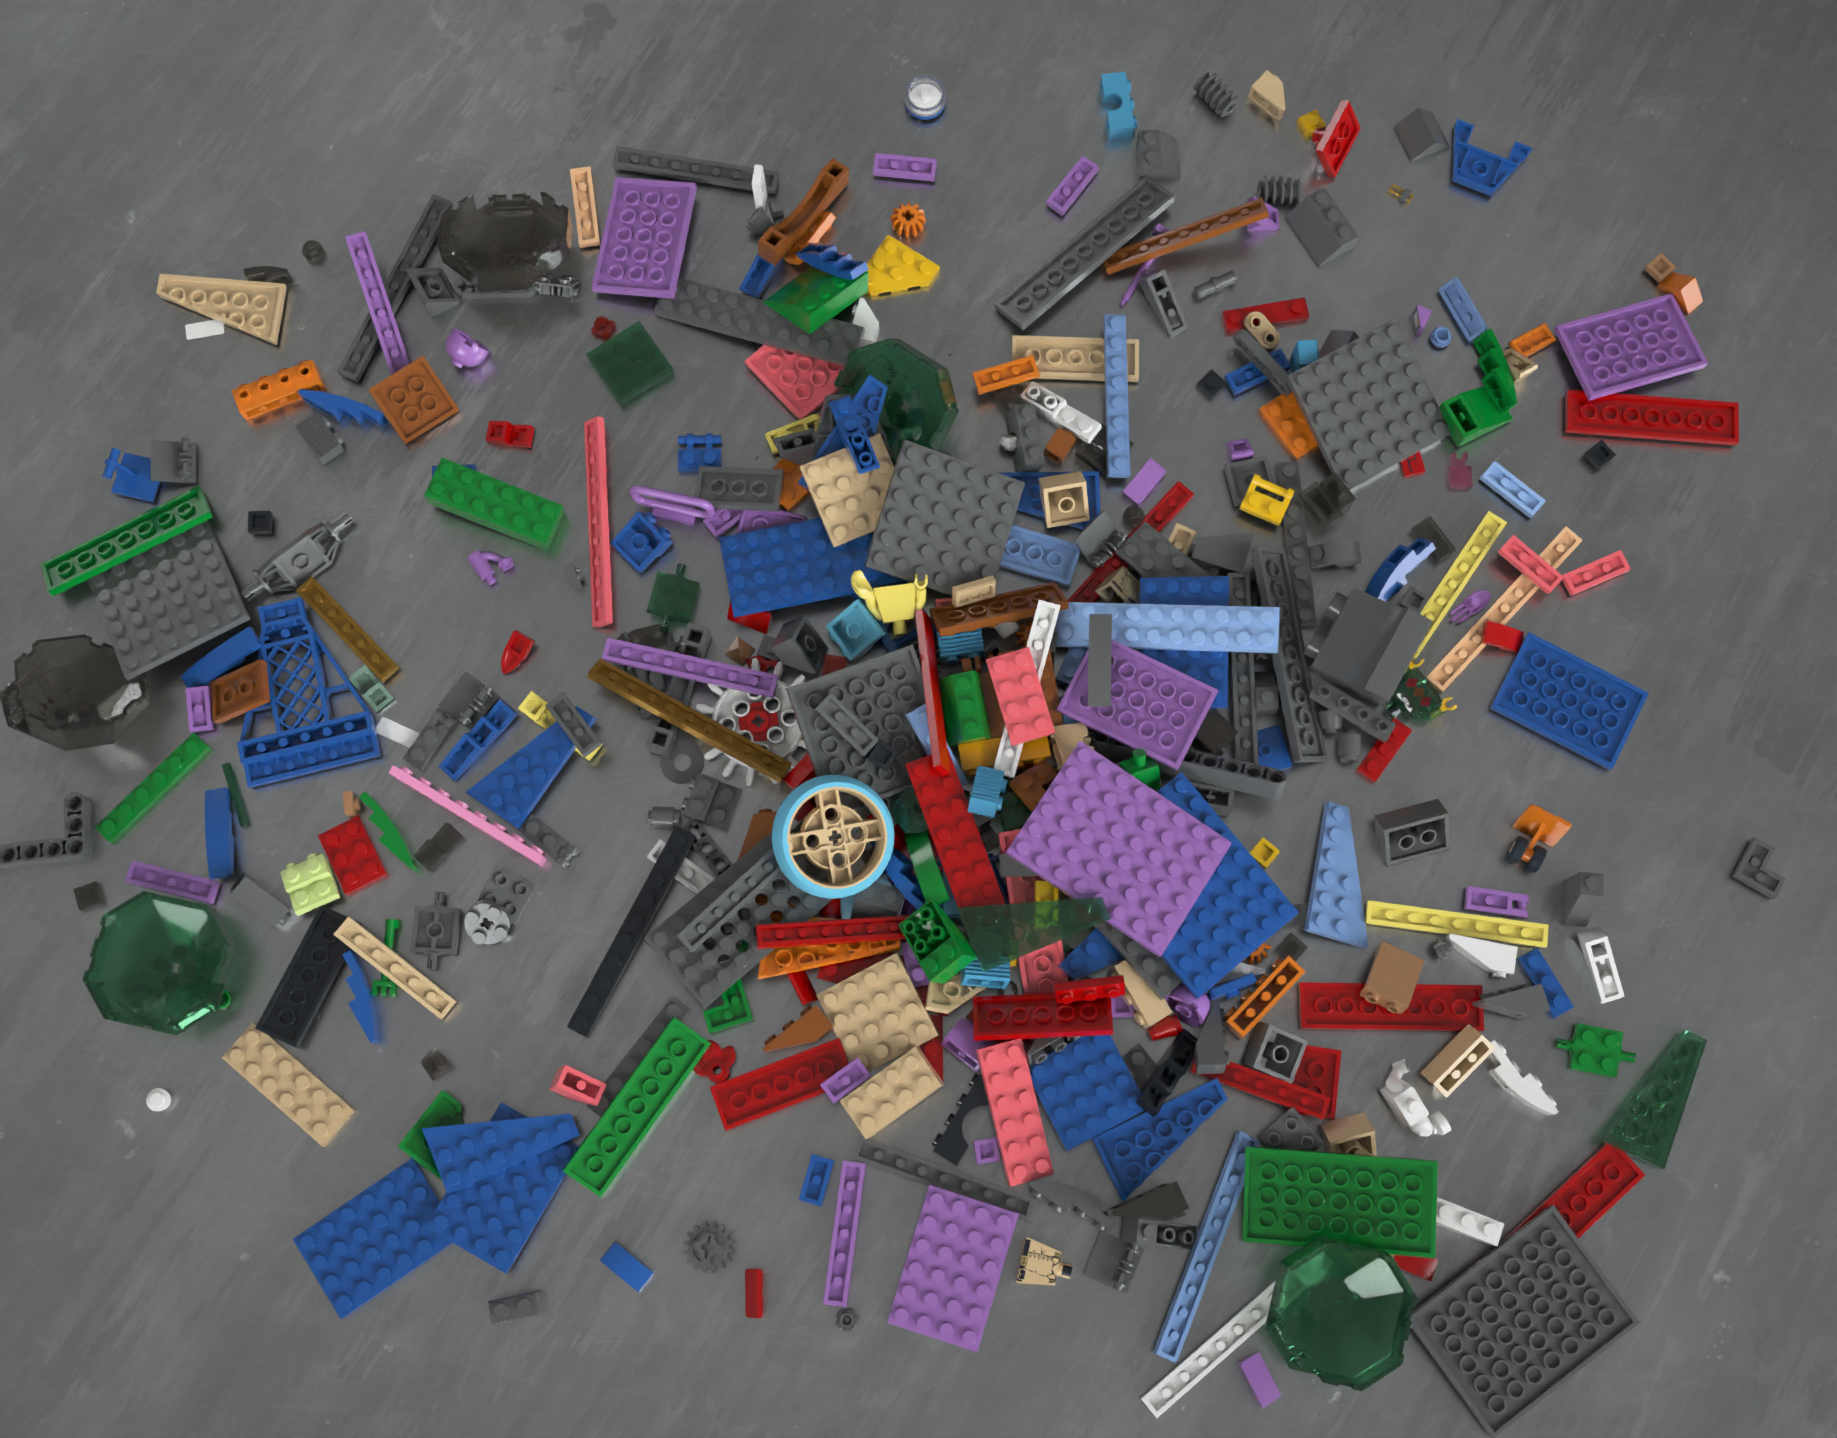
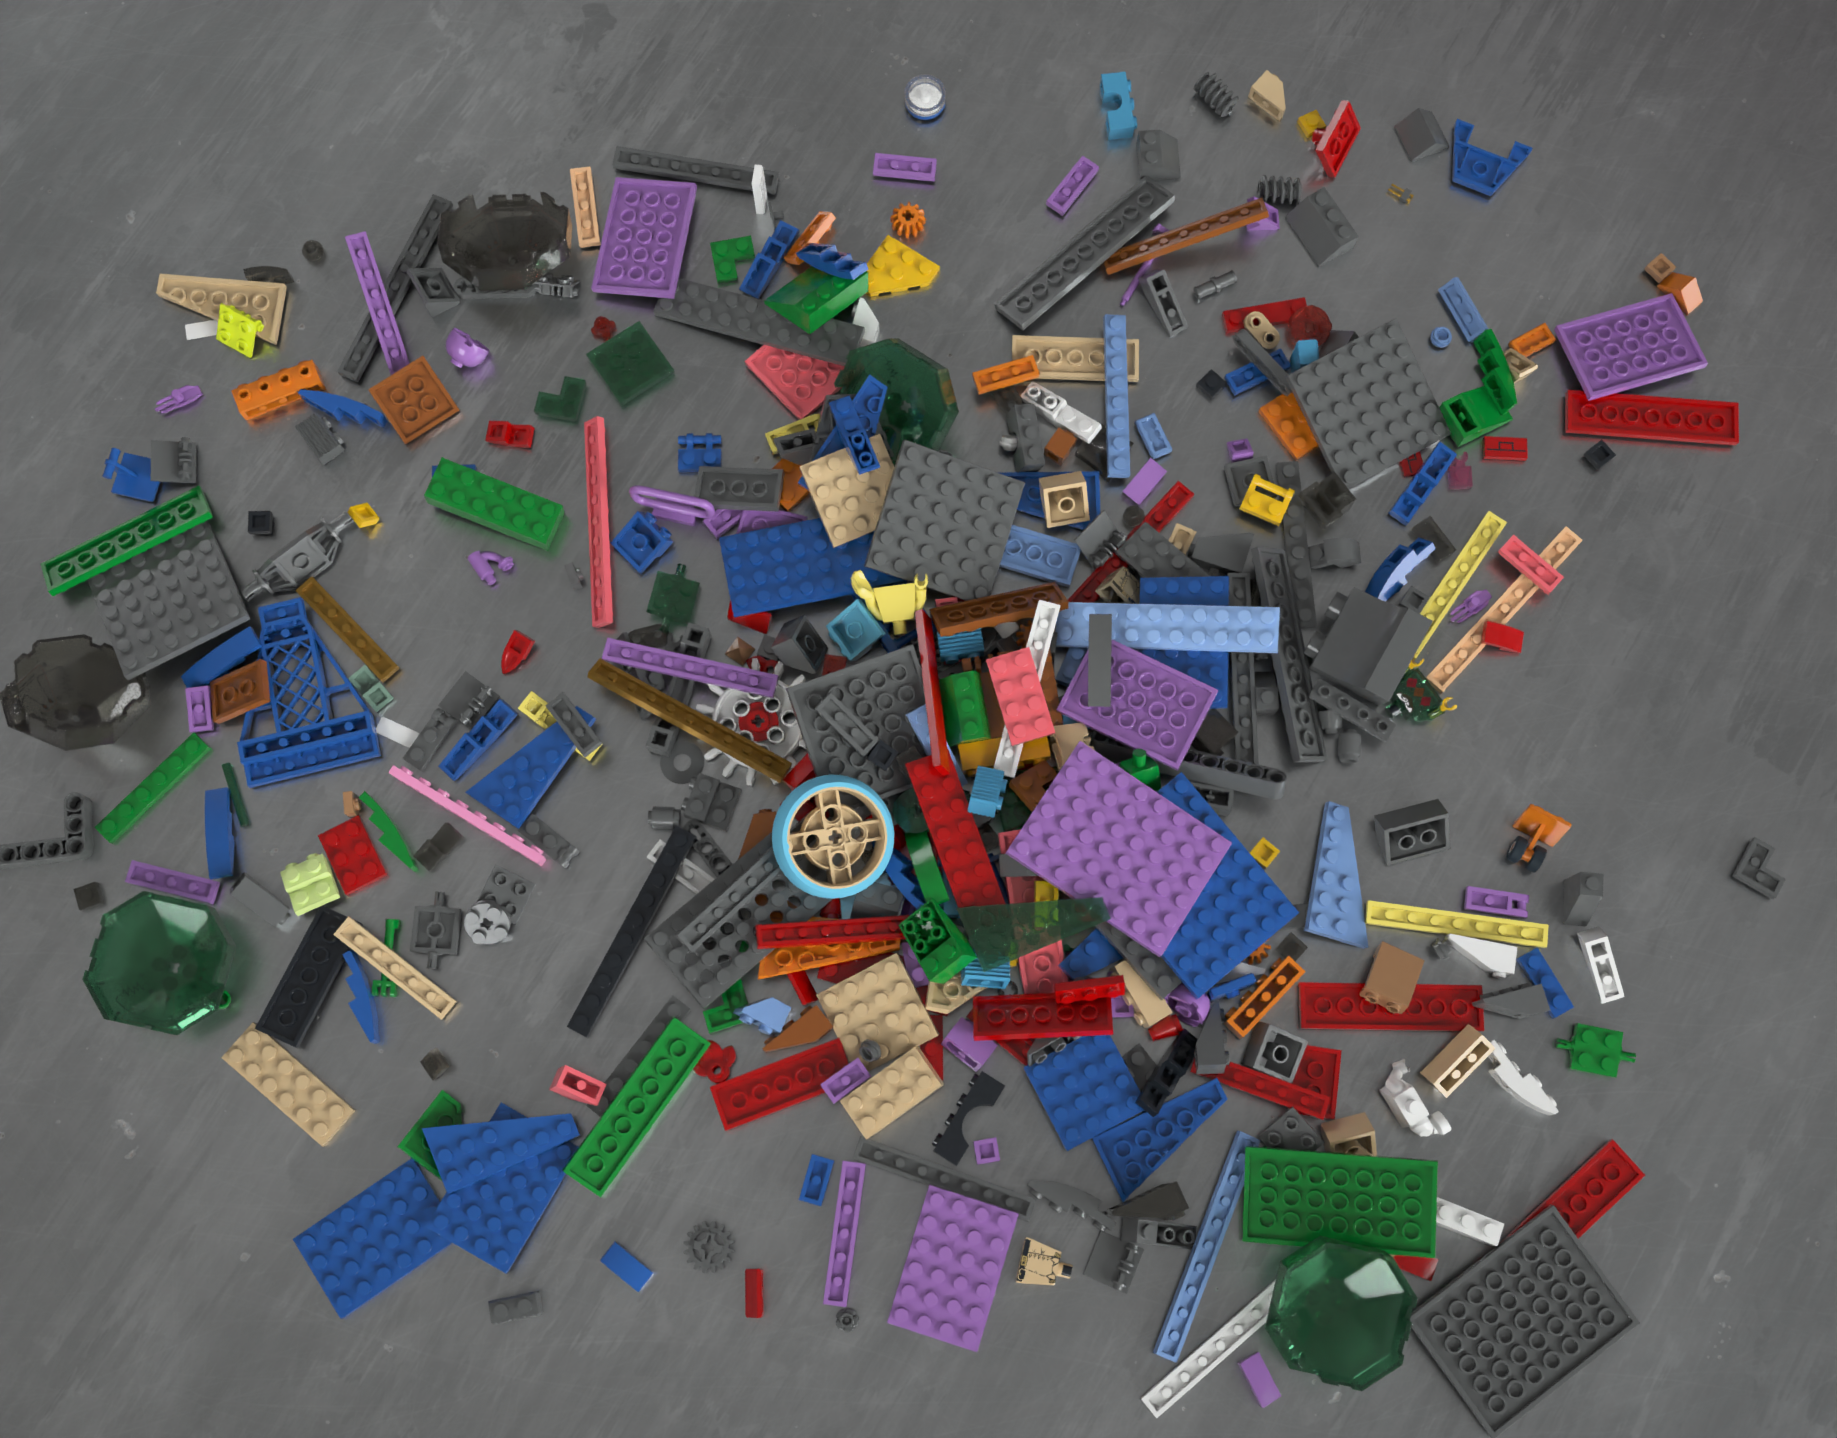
(158, 1099): white plate -> none
(180, 398): none -> medium lavender piece
(237, 329): none -> neon yellow hinge
(363, 515): none -> yellow plate
(562, 406): none -> clear green plate
(725, 255): none -> green plate
(759, 222): dark grey hat -> none
(765, 1013): none -> medium blue slope
(784, 235): dark orange arch -> none
(870, 1050): none -> dark grey plate
(973, 591): tan plate -> none
(1015, 1111): coral plate -> none
(1153, 436): none -> medium blue plate
(1272, 748): blue plate -> none
(1309, 314): none -> clear red plate
(1383, 752): red plate -> none
(1420, 318): medium lavender slope -> none
(1422, 483): none -> blue slope
(1505, 448): none -> red tile
(1512, 489): light blue plate -> none
(1569, 701): blue plate -> none
(1595, 572): coral plate -> none
(1654, 1114): clear green wing -> none

